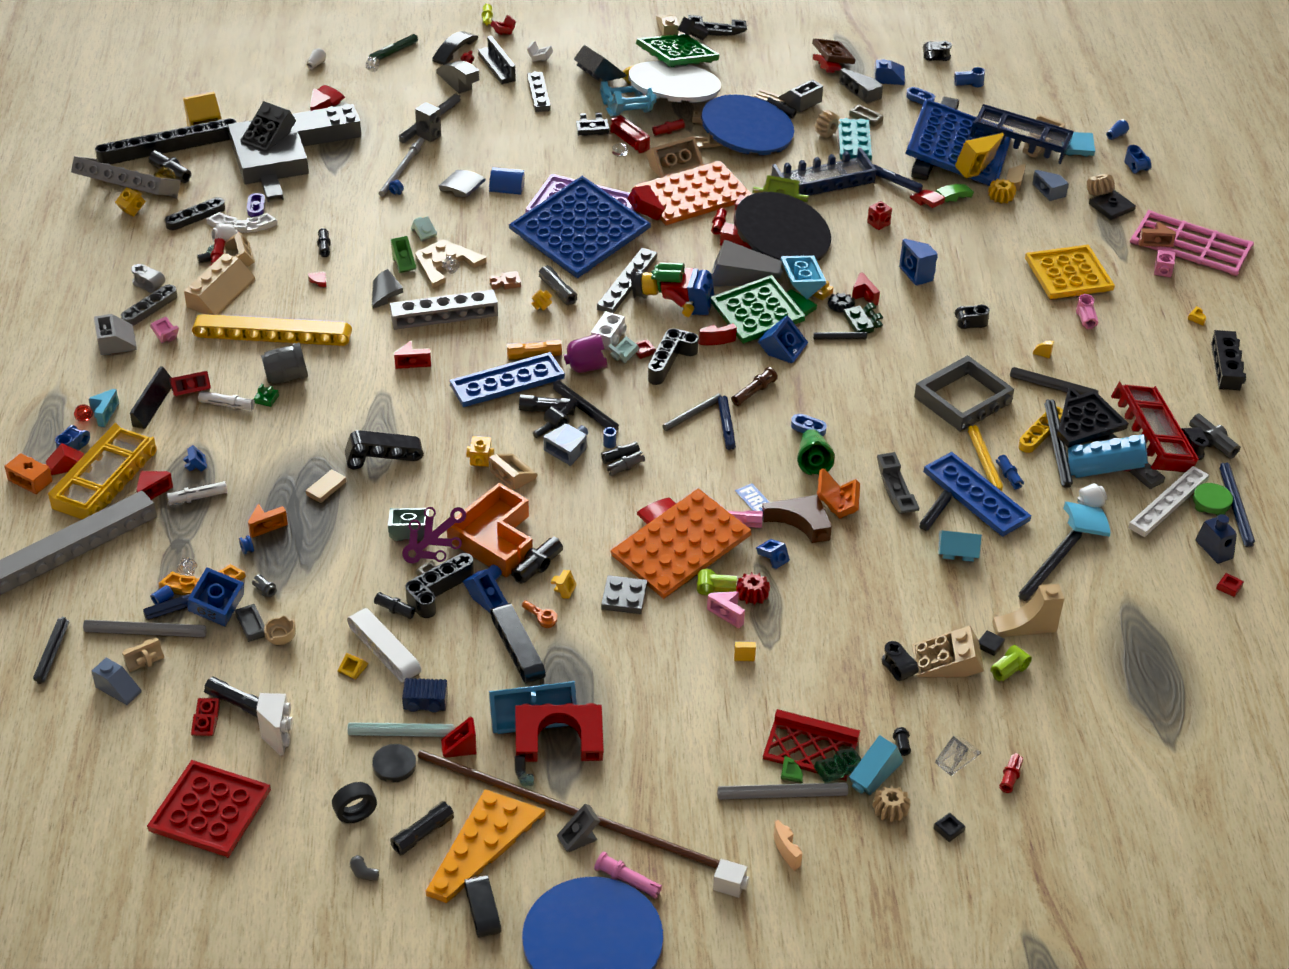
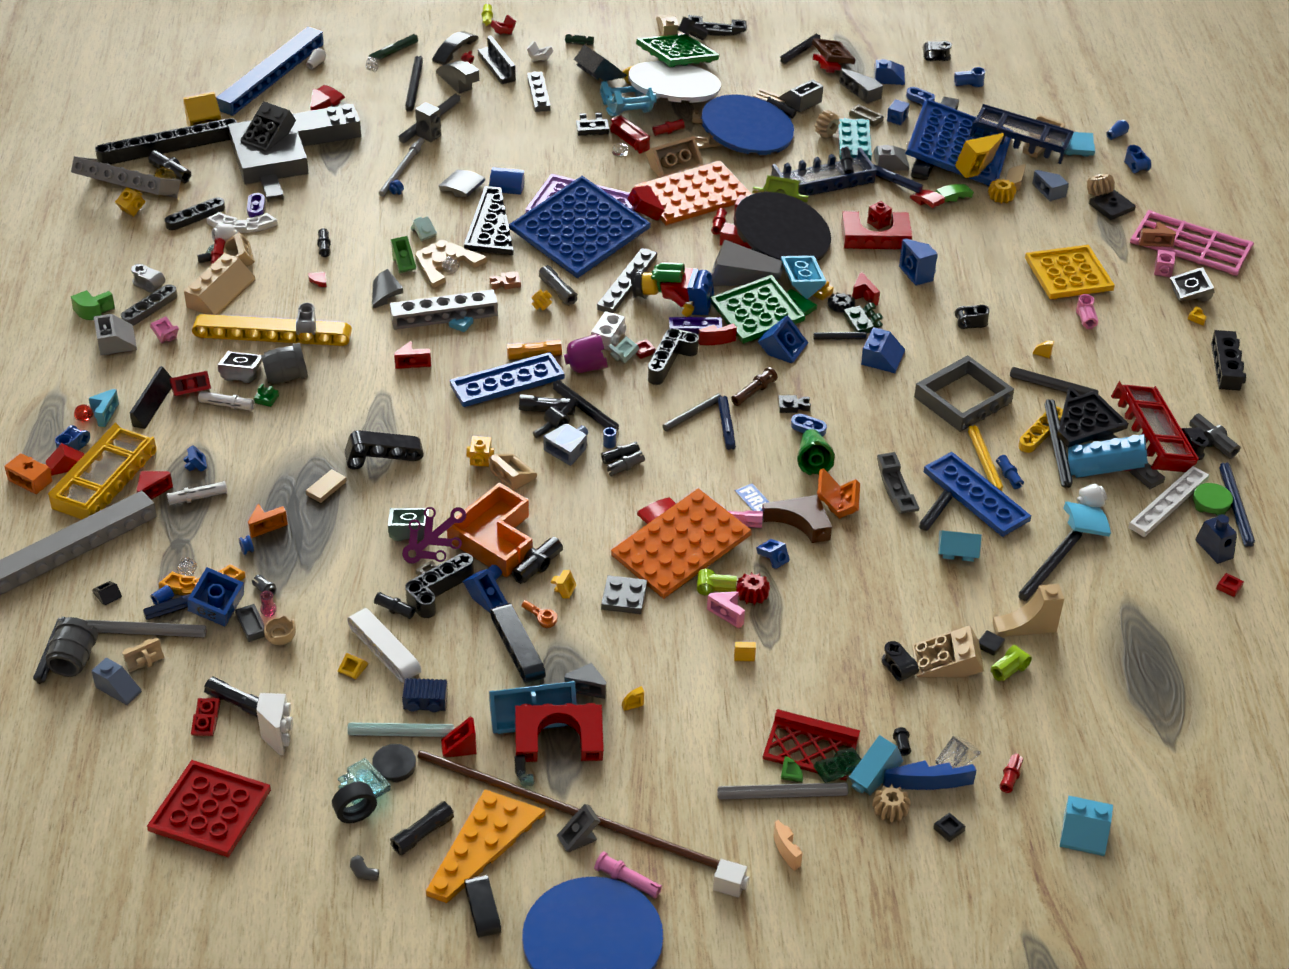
(71, 646): none -> dark grey piece
(88, 306): none -> bright green brick
(107, 592): none -> black slope
(239, 366): none -> flat silver slope
(268, 607): none -> clear pink pin
(269, 71): none -> brick
(306, 319): none -> light grey piece
(365, 772): none -> clear light blue plate
(414, 81): none -> black axle
(461, 324): none -> medium azure tile
(490, 226): none -> wing
(579, 39): none -> dark green axle
(588, 681): none -> dark grey slope
(633, 699): none -> yellow tile
(693, 324): none -> dark purple plate
(791, 404): none -> plate
(795, 51): none -> black axle
(846, 160): none -> black axle
(858, 237): none -> arch
(882, 351): none -> blue slope
(891, 158): none -> light grey slope
(898, 112): none -> blue brick
(922, 777): none -> blue slope
(1086, 825): none -> medium azure slope
(1192, 285): none -> flat silver slope

